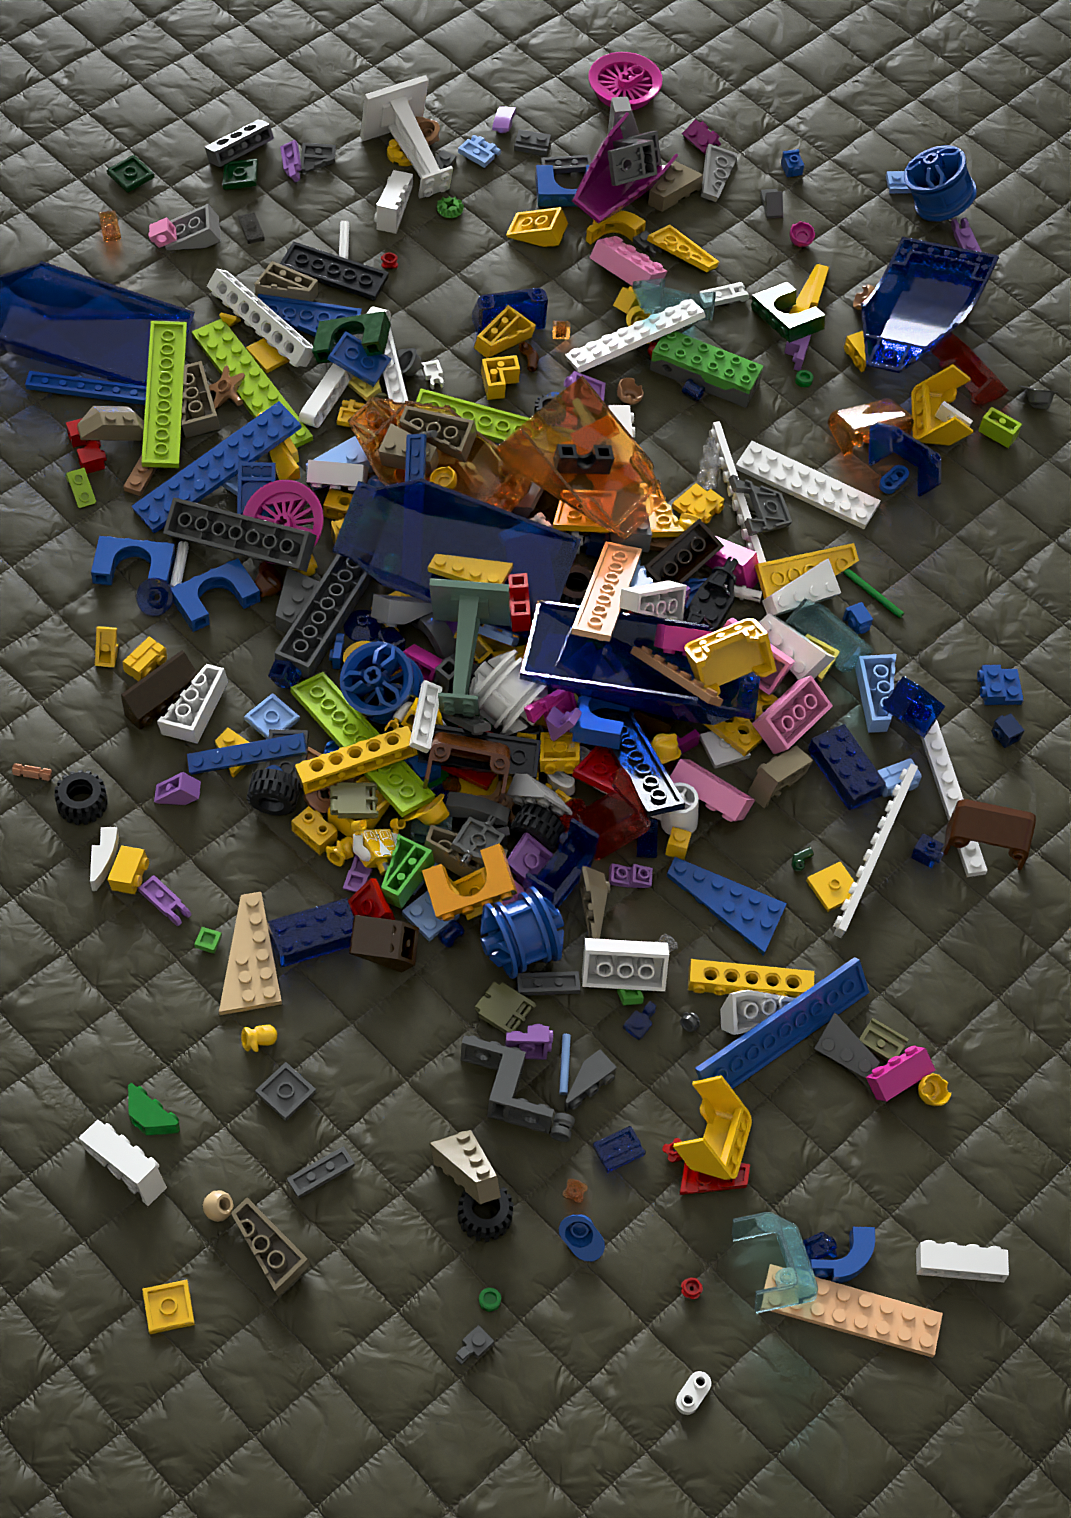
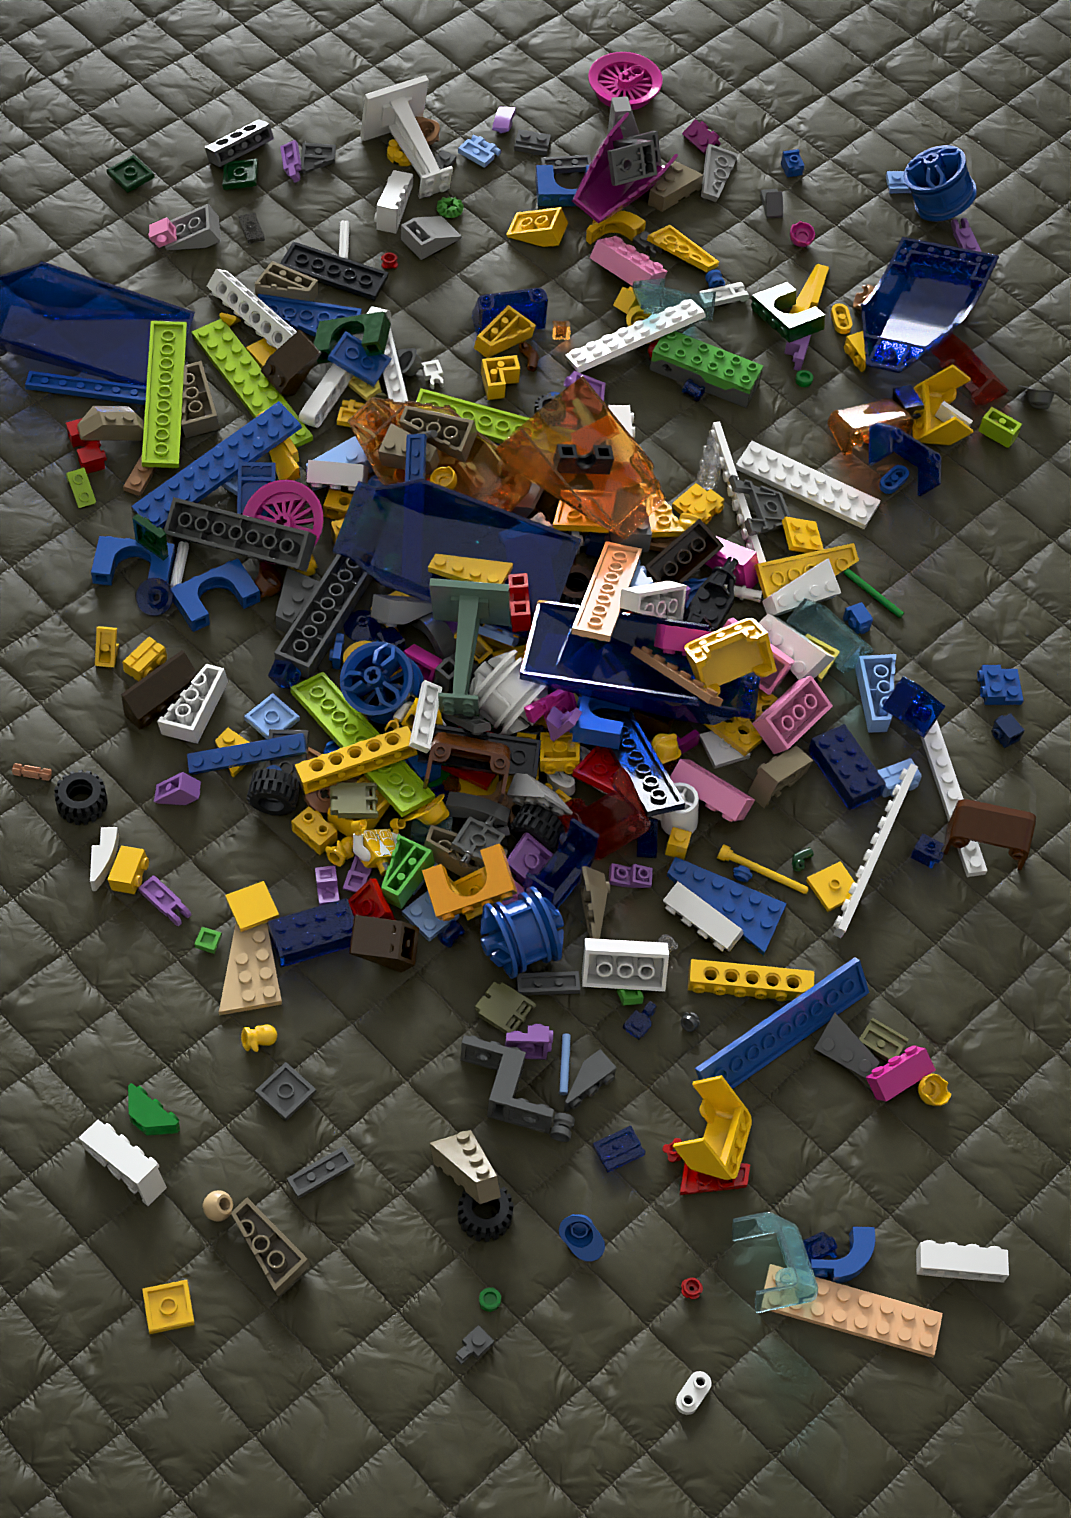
(109, 226): clear orange plate -> none
(150, 536): none -> dark green plate
(227, 388): medium nougat animal -> none
(252, 906): none -> yellow tile
(291, 364): none -> dark brown slope
(326, 884): none -> medium lavender slope
(428, 235): none -> light grey slope
(579, 1186): clear orange plate -> none
(629, 392): medium nougat hair -> none
(703, 917): none -> white brick
(714, 279): none -> blue wheel
(727, 854): none -> yellow piece
(742, 873): none -> blue plate
(749, 1008): white wedge -> none
(802, 535): none -> yellow plate
(843, 321): none -> yellow plate
(908, 400): none -> hinge

